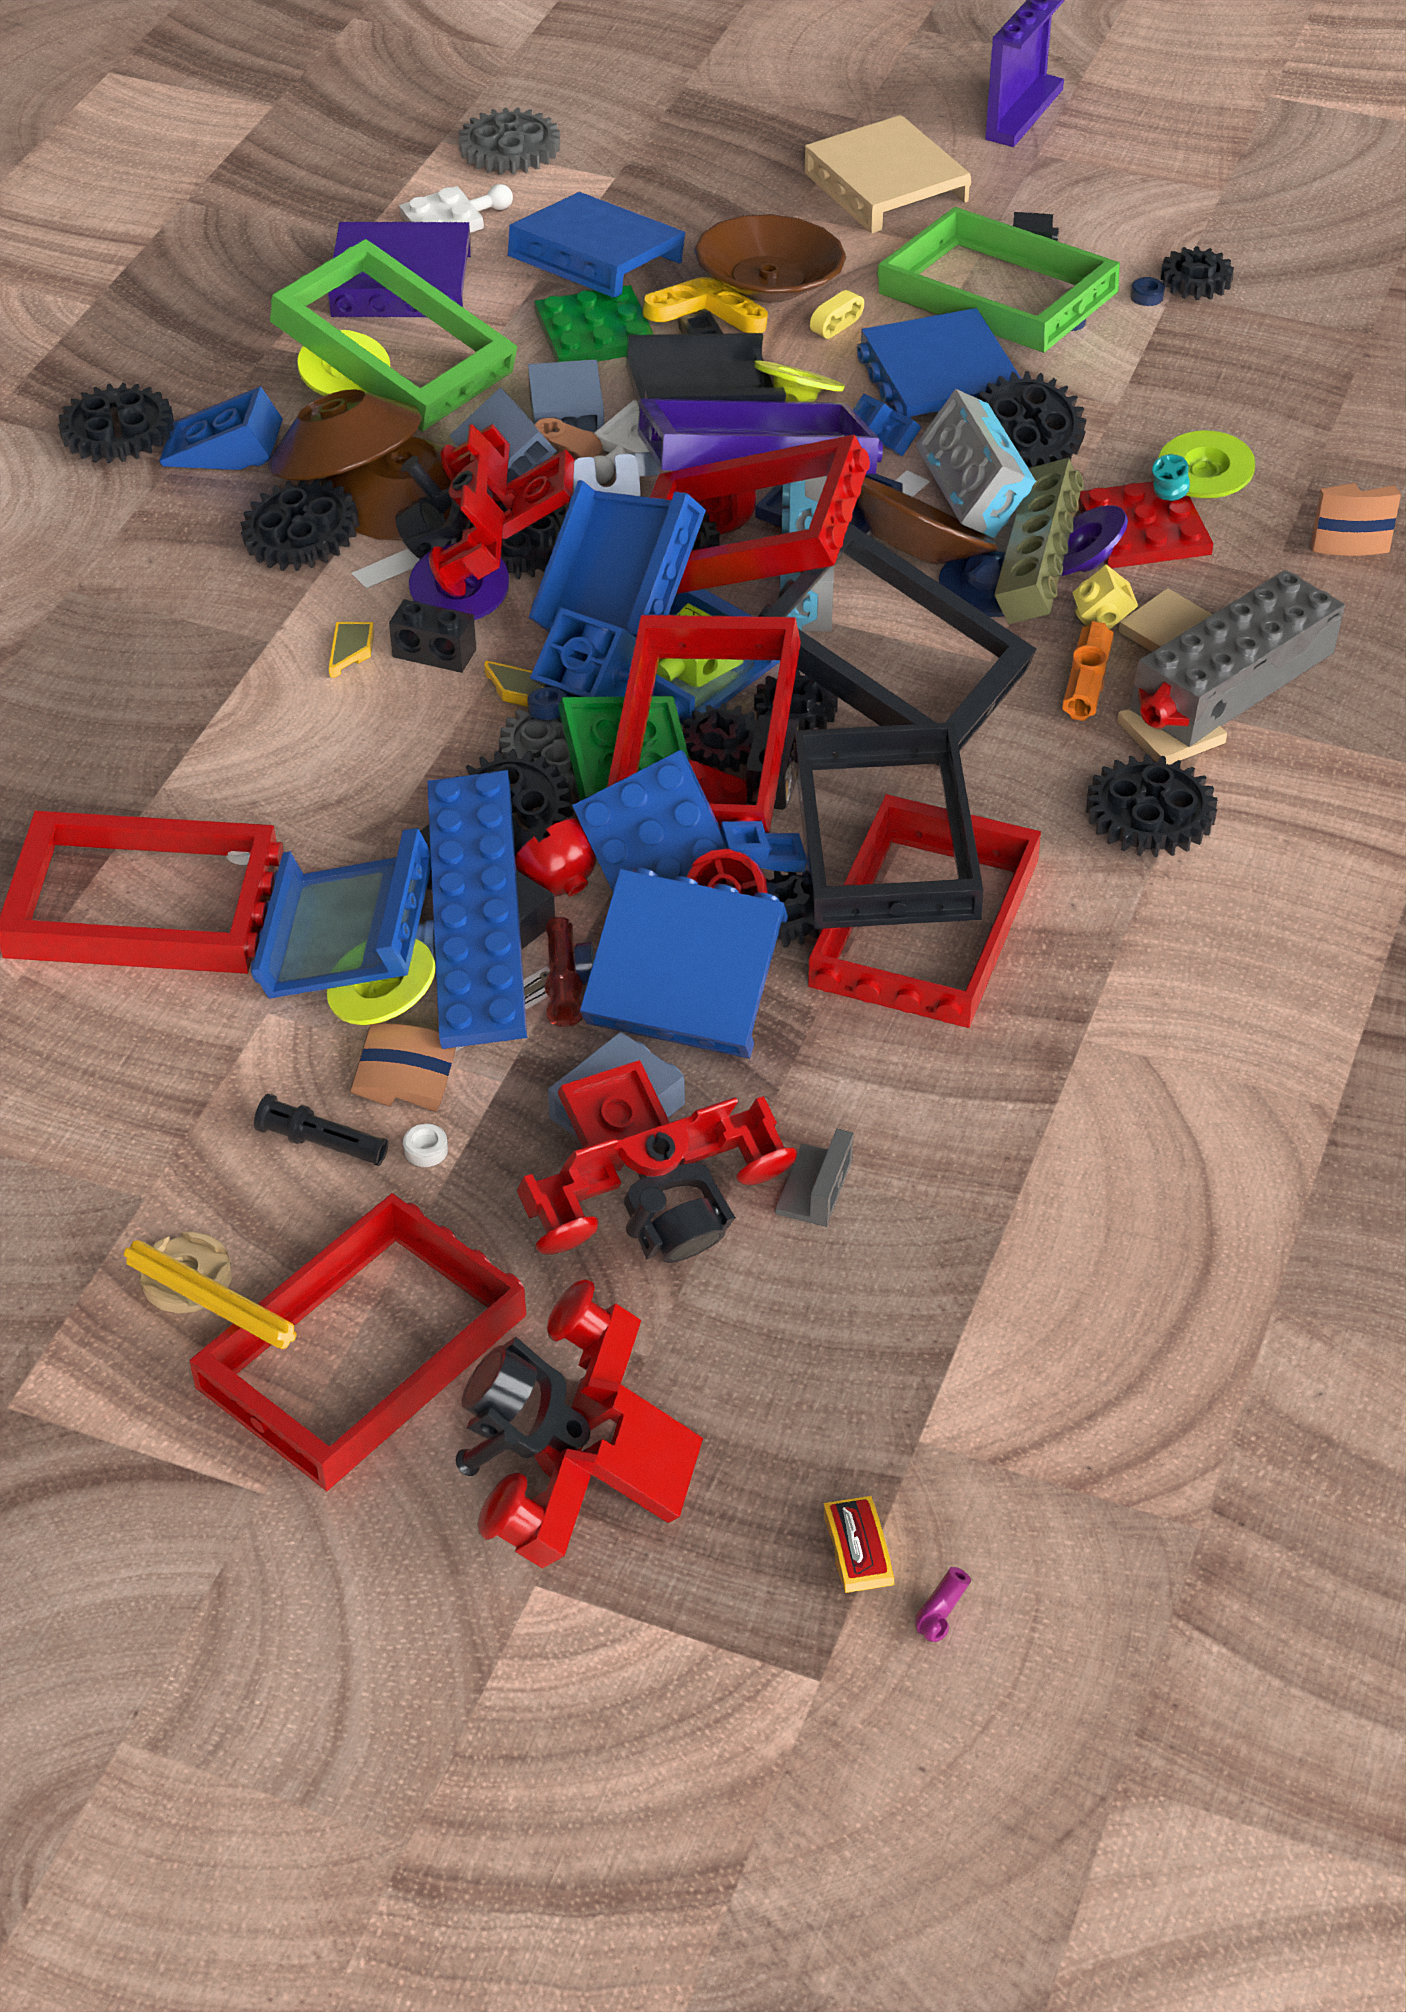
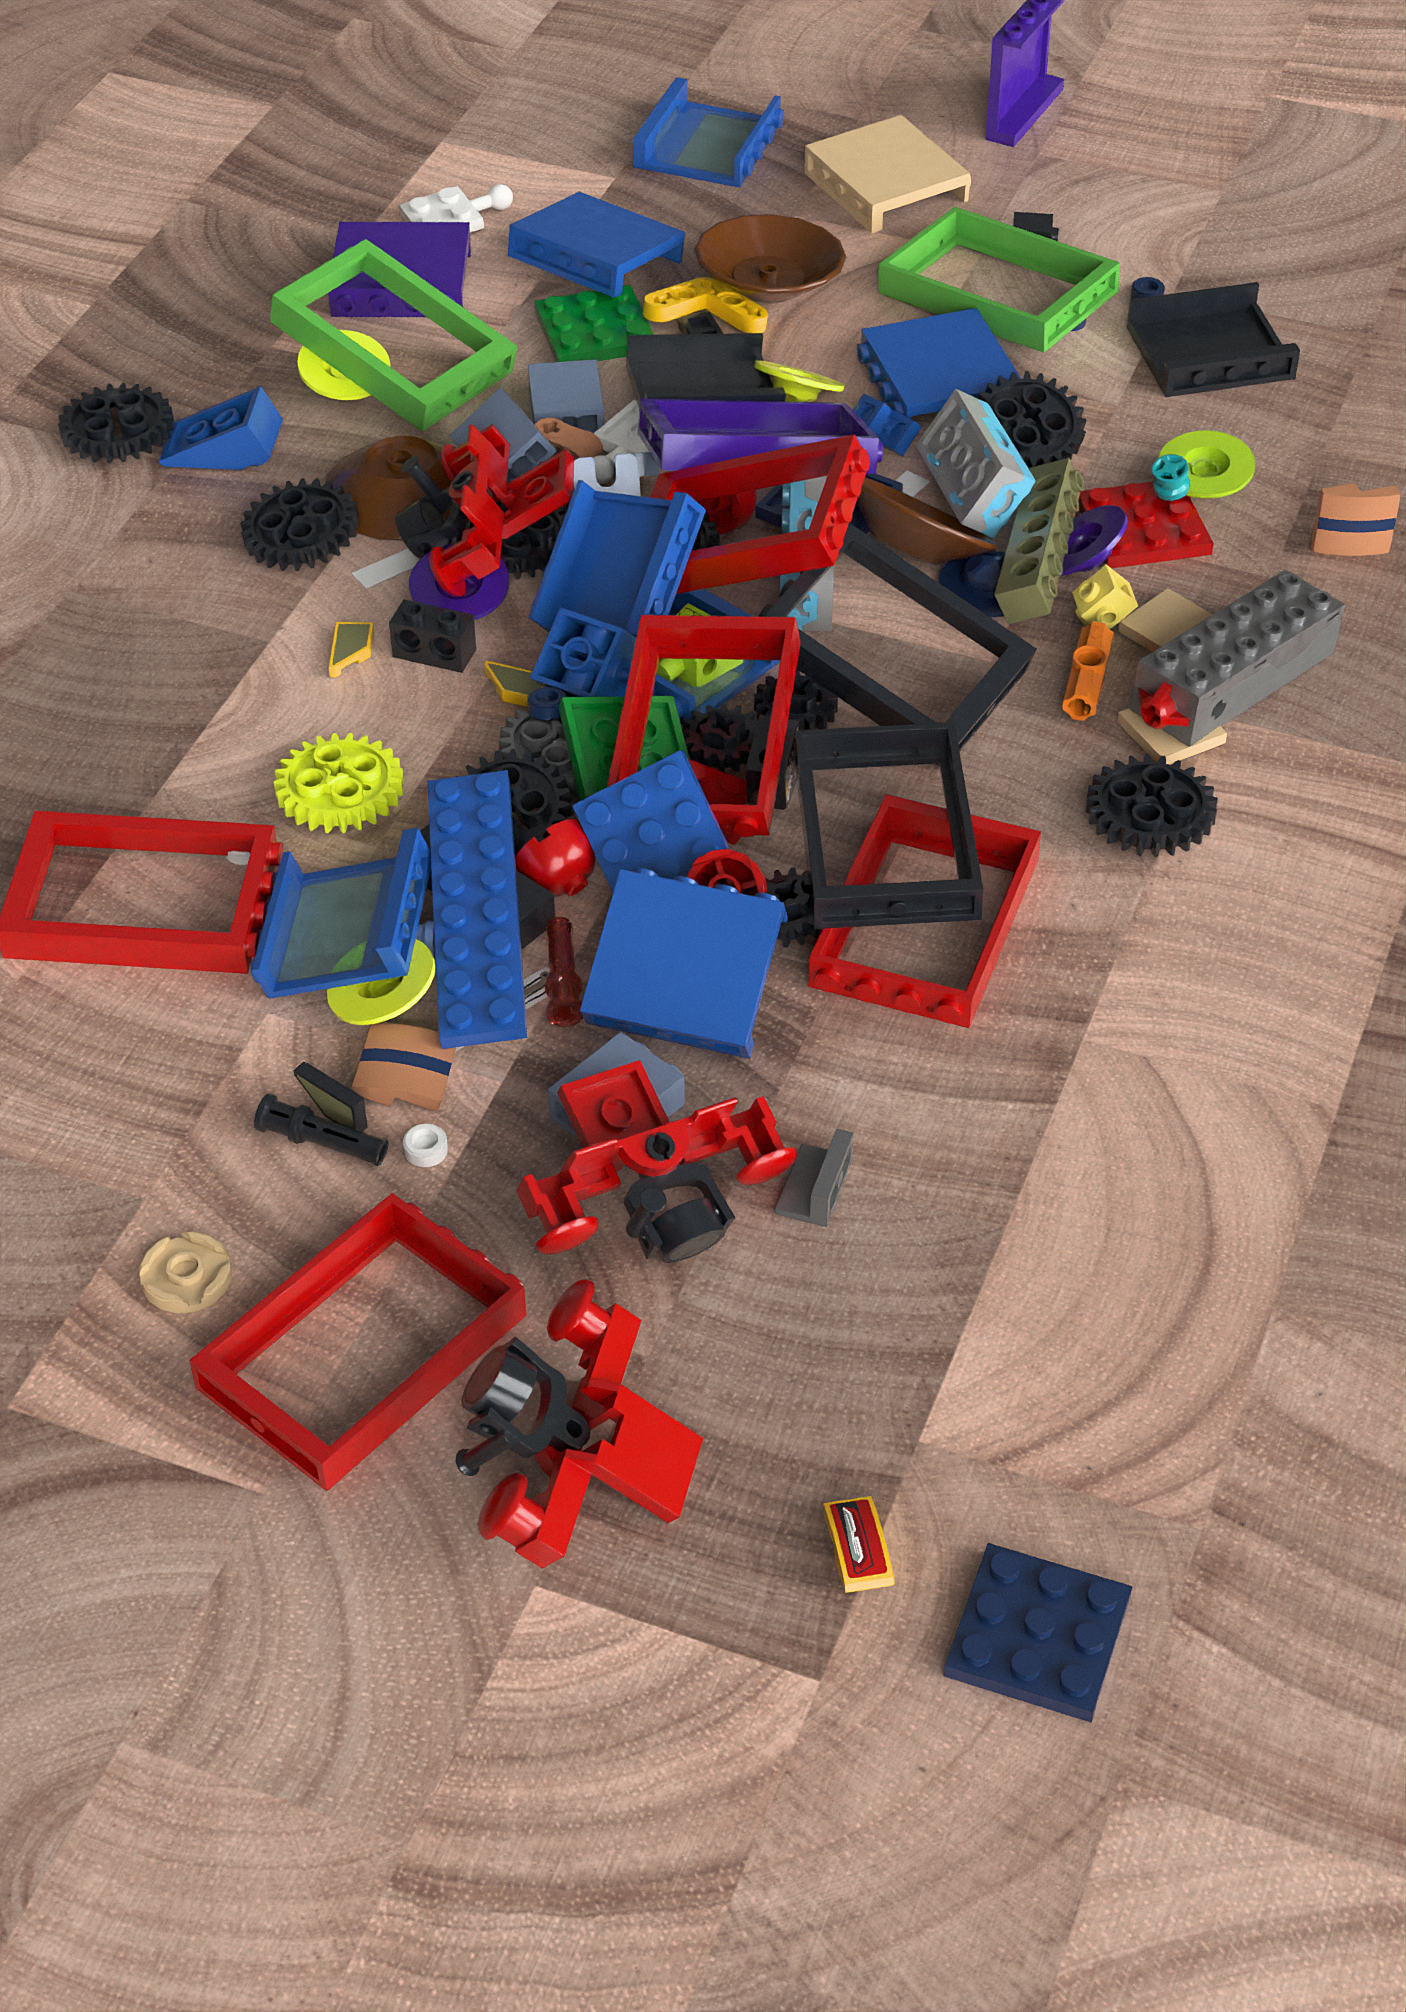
(210, 1294): yellow axle -> none
(332, 1097): none -> black tile
(338, 782): none -> neon yellow gear
(342, 434): reddish brown dish -> none
(509, 141): dark grey gear -> none
(584, 960): dark blue tile -> none
(704, 139): none -> panel
(769, 850): blue slope -> none
(837, 314): light yellow beam -> none
(933, 1614): magenta arm -> none
(1038, 1632): none -> dark blue plate
(1197, 273): black gear -> none
(1209, 340): none -> black panel

